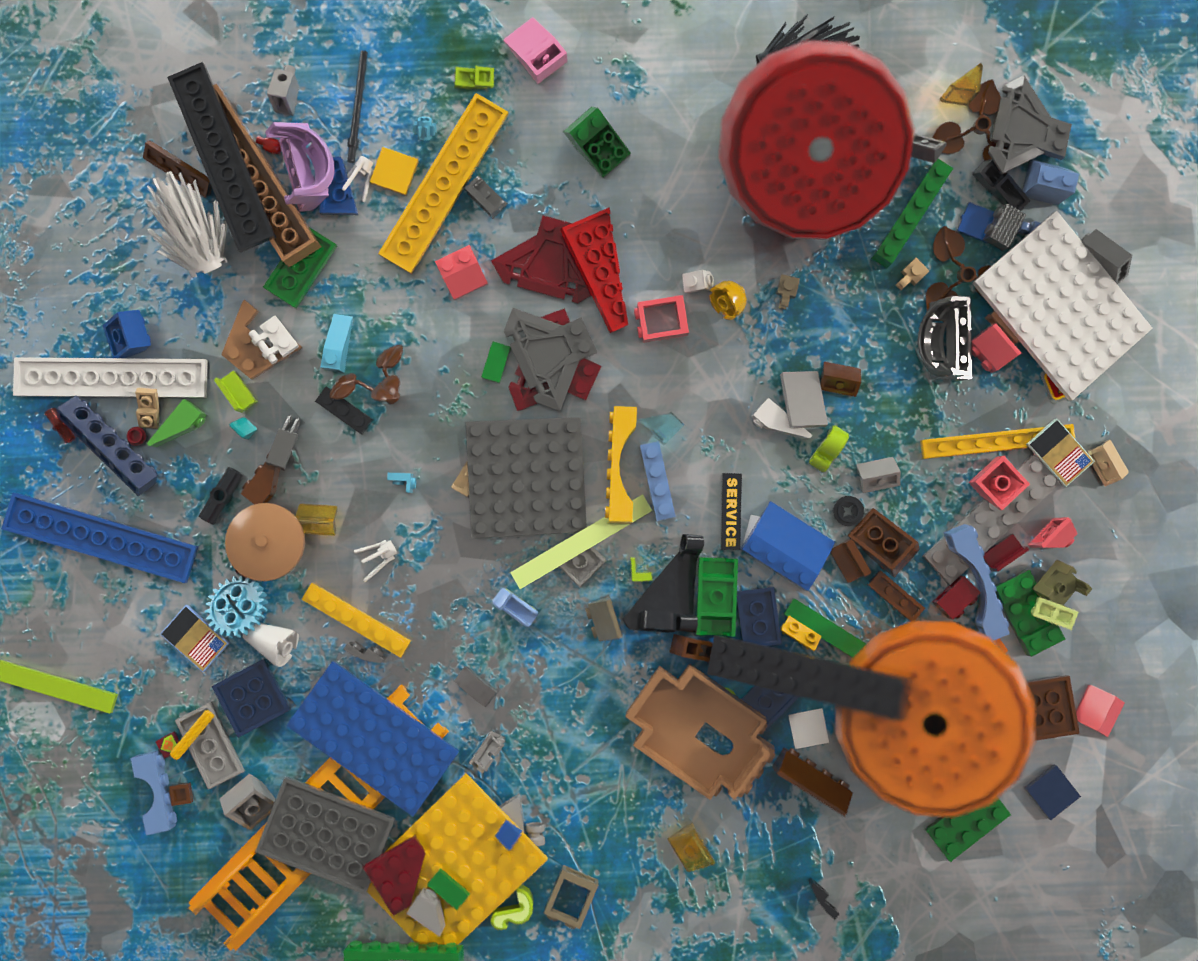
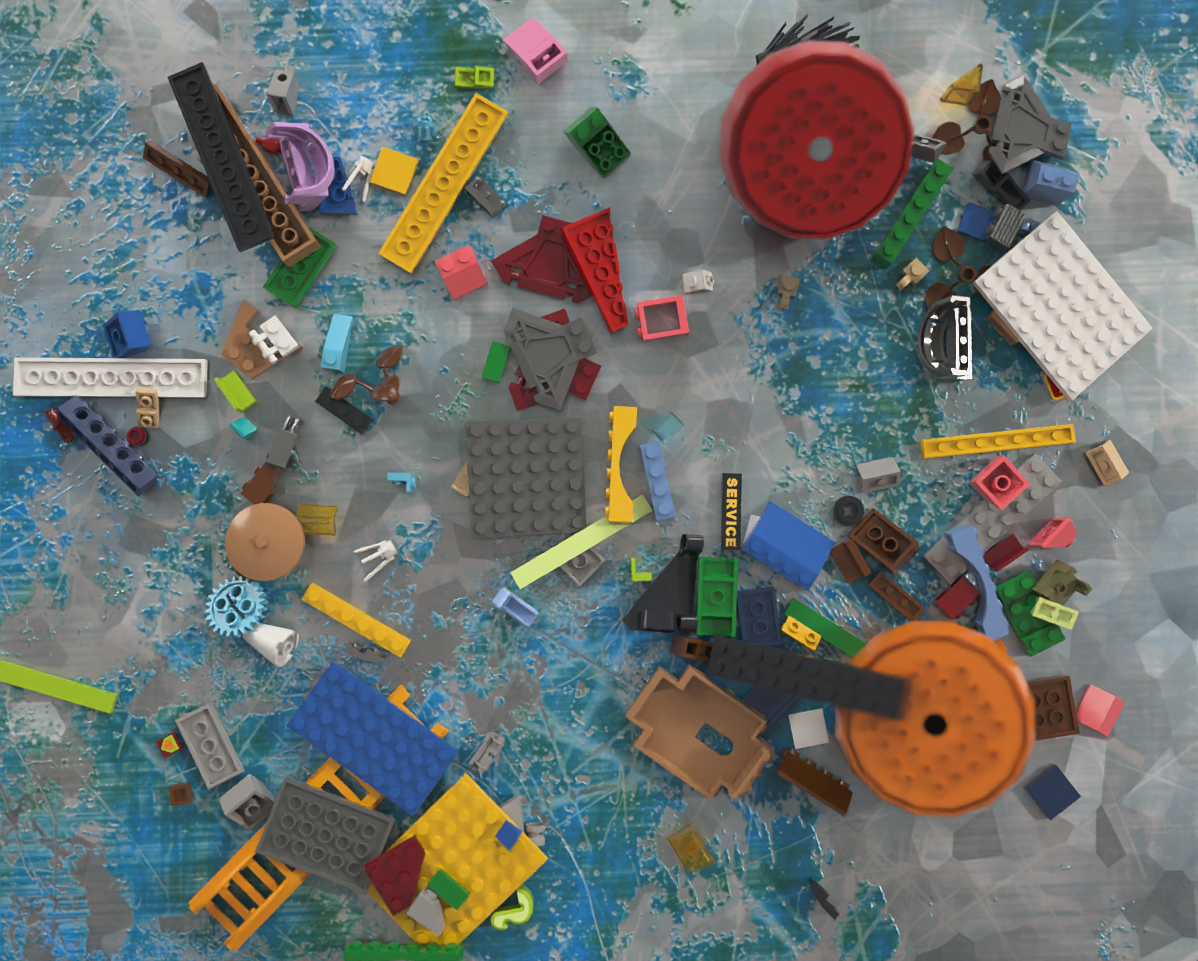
(99, 537): blue plate -> none
(151, 769): medium blue arch -> none
(180, 422): bright green slope -> none
(190, 234): white plant -> none
(192, 734): yellow axle -> none
(194, 638): tile -> none
(214, 506): black piece -> none
(251, 698): dark blue plate -> none
(353, 142): black bar -> none
(475, 686): flat silver slope -> none
(577, 878): dark tan window -> none
(604, 620): dark tan slope -> none
(728, 299): yellow cylinder -> none
(775, 419): white slope -> none
(803, 399): light grey tile -> none
(829, 448): lime animal -> none
(840, 379): reddish brown panel -> none
(959, 833): green plate -> none
(993, 348): coral slope -> none
(1060, 452): tile -> none
(1109, 255): dark grey slope -> none

